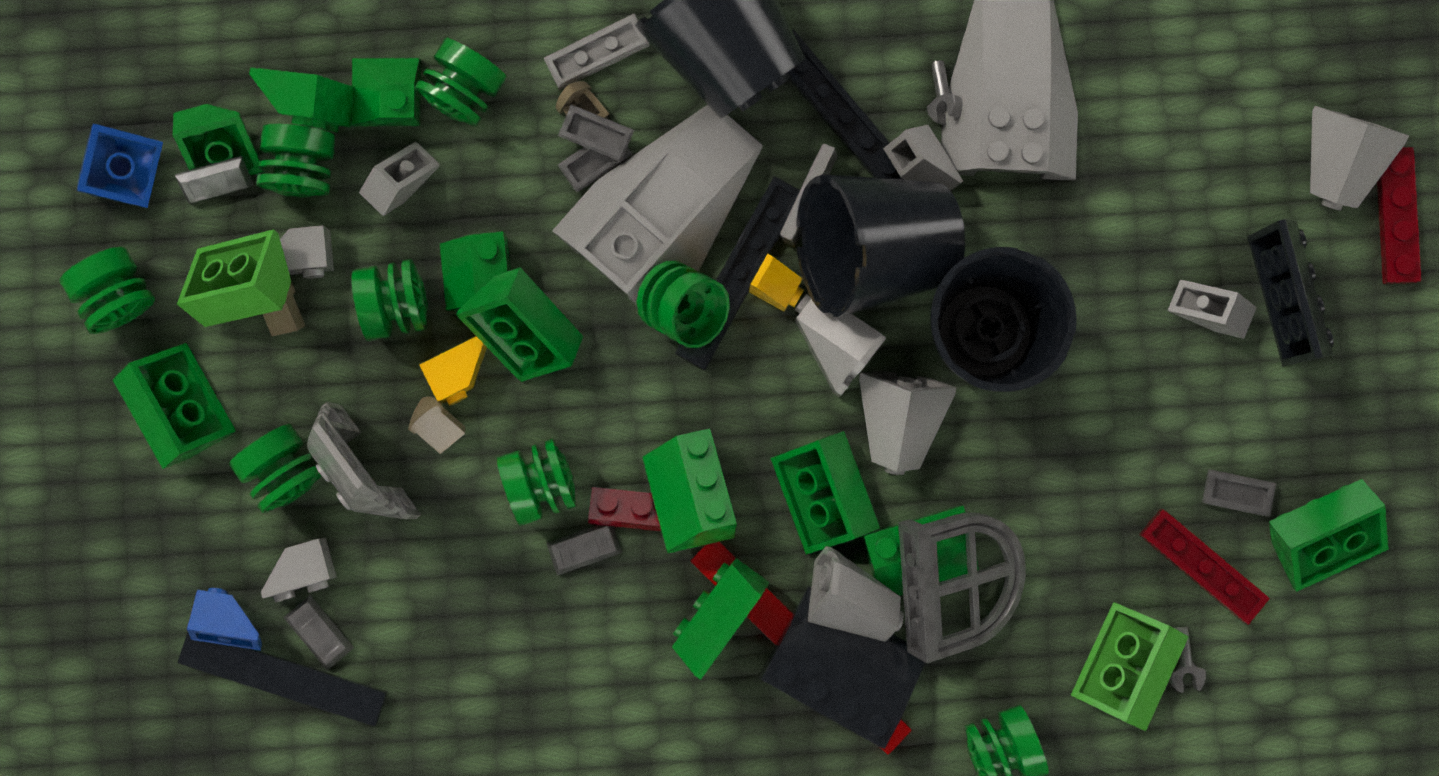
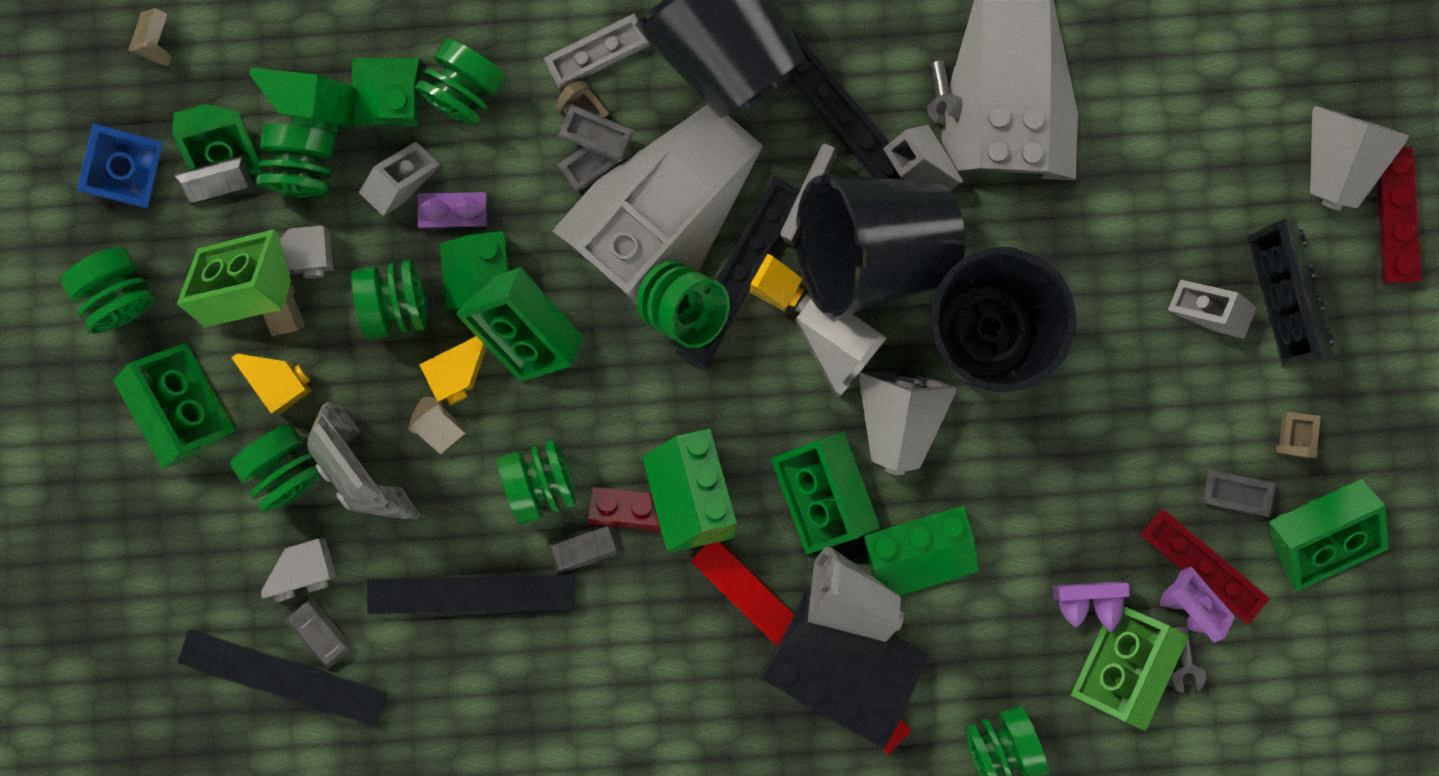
(147, 36): none -> dark tan tile
(221, 621): blue slope -> none
(274, 381): none -> yellow slope
(452, 210): none -> medium lavender tile
(470, 594): none -> black tile
(718, 616): green slope -> none
(924, 590): flat silver window -> none
(1106, 596): none -> medium lavender tile
(1204, 608): none -> medium lavender tile
(1299, 435): none -> dark tan tile

